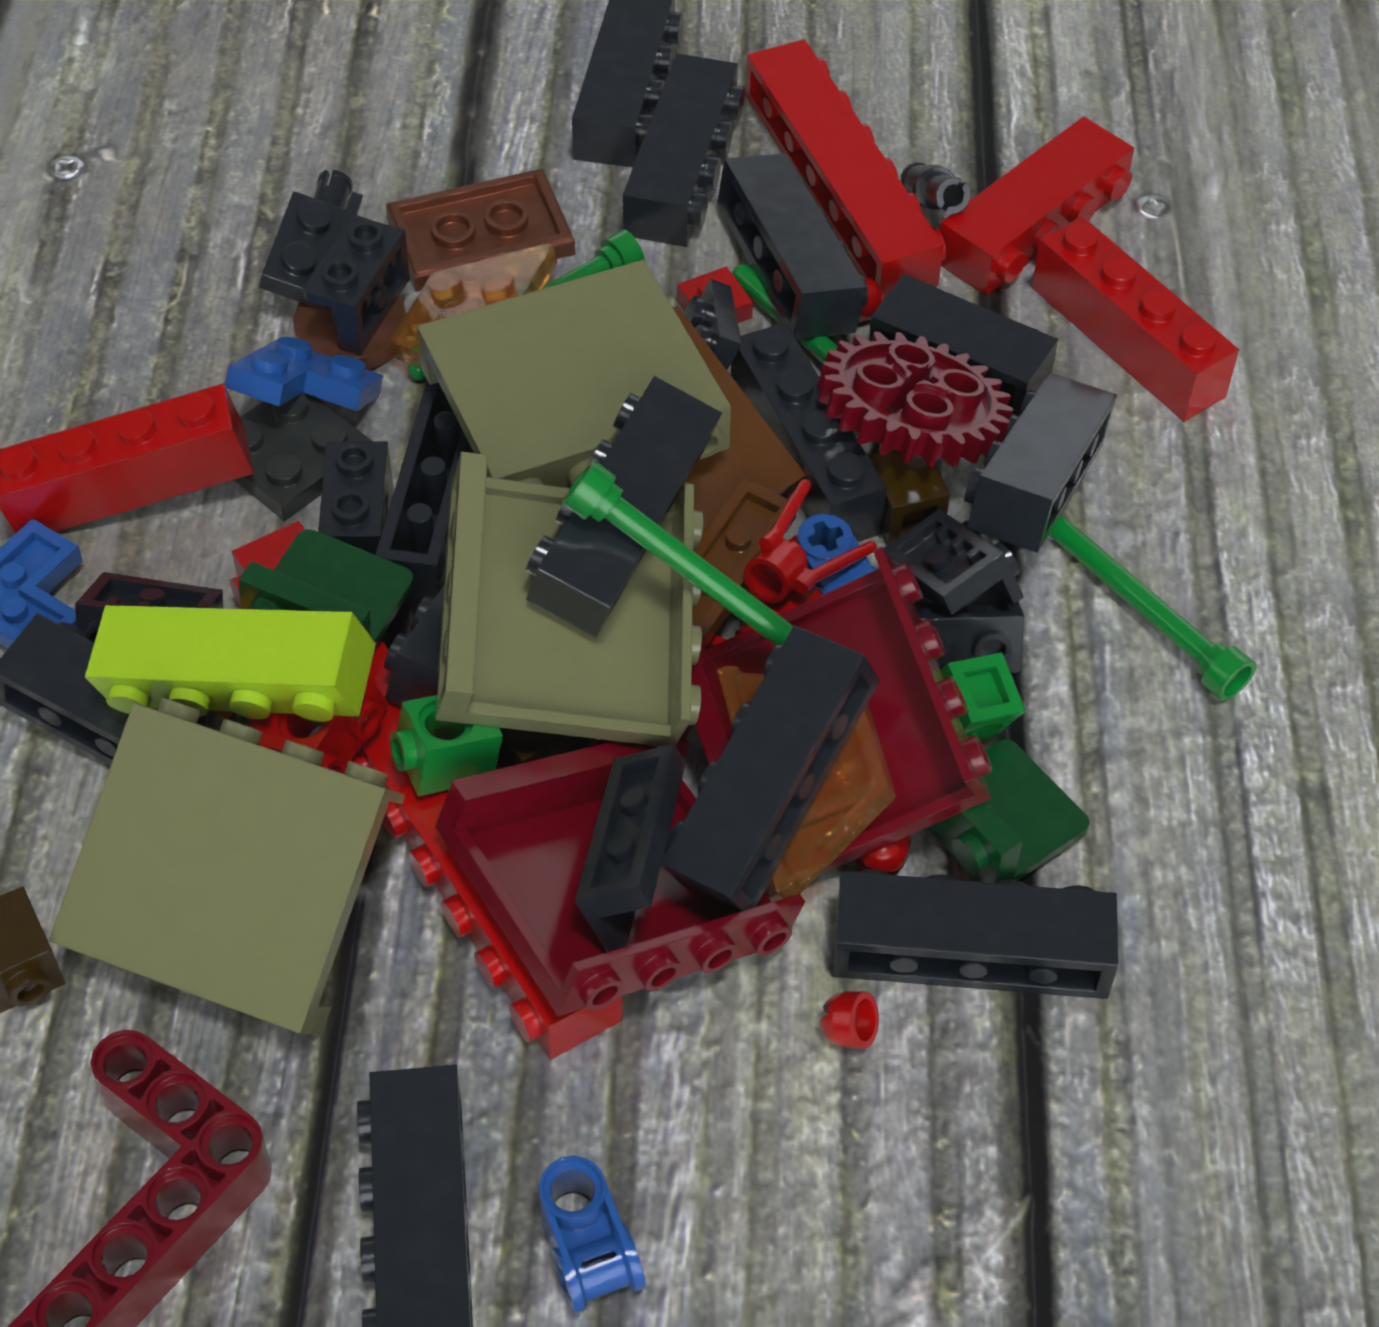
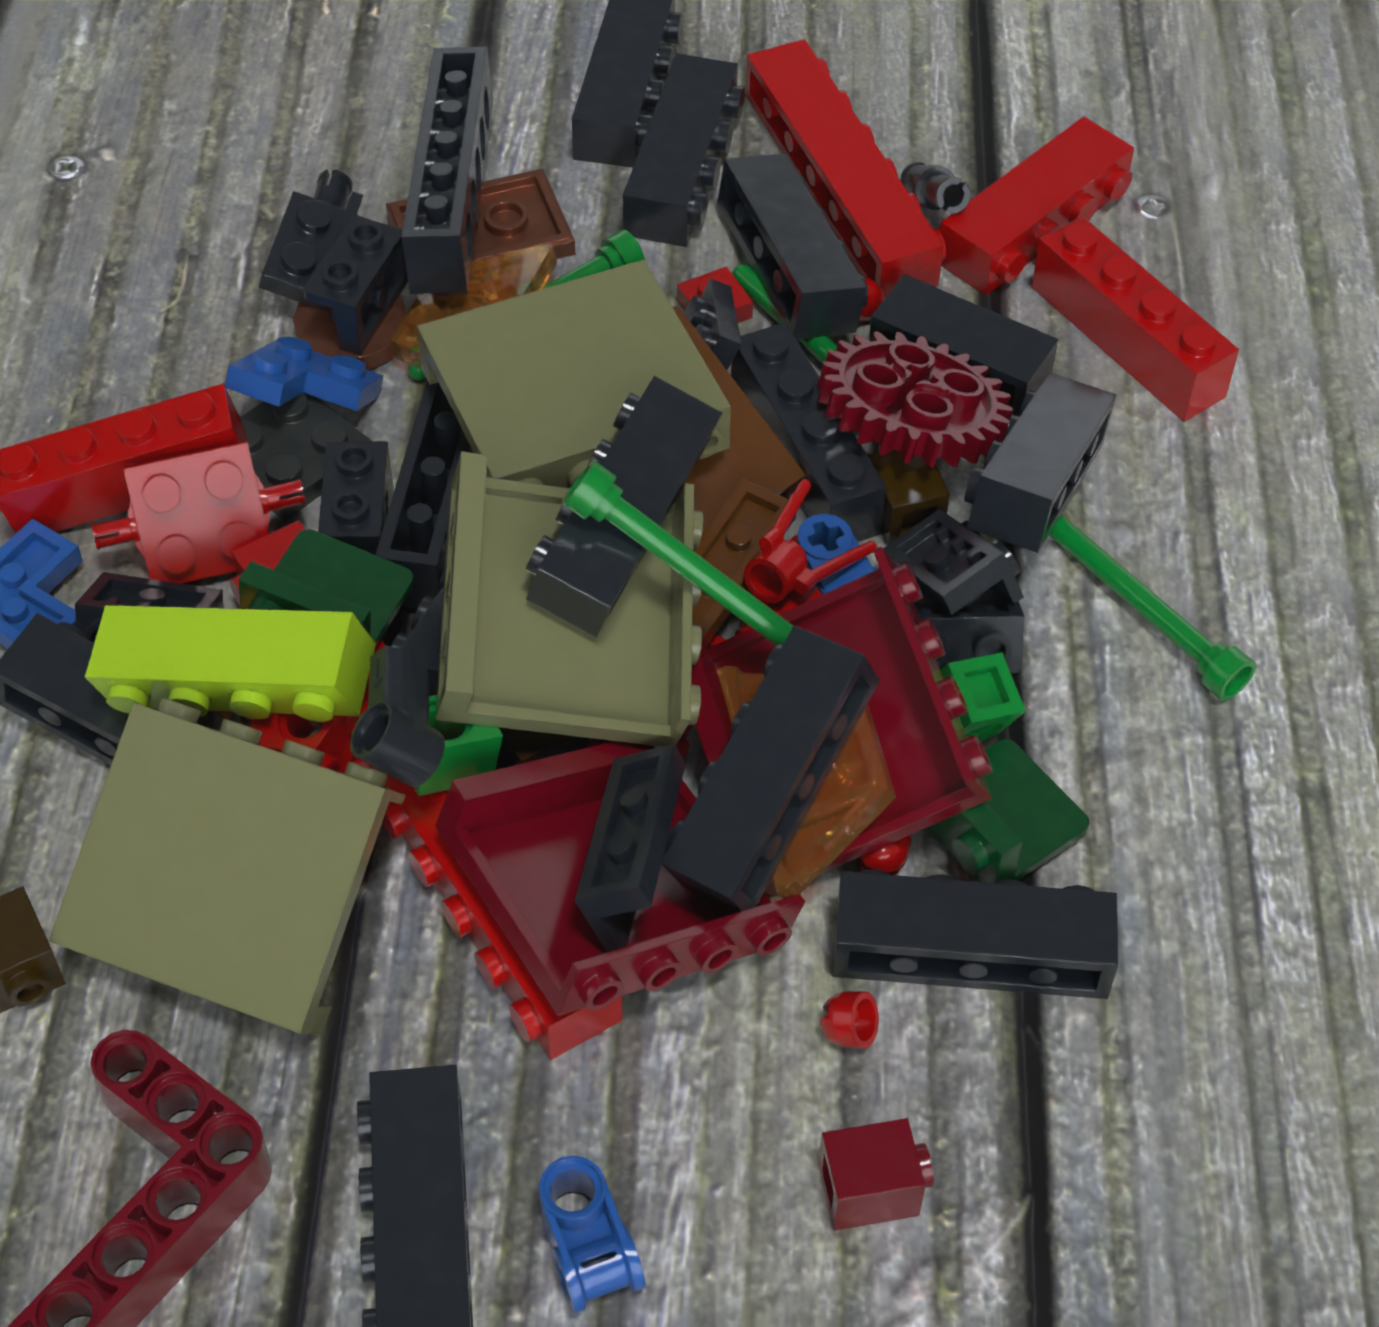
(195, 511): none -> plate
(395, 726): none -> black piece
(448, 172): none -> black brick
(873, 1173): none -> dark red brick

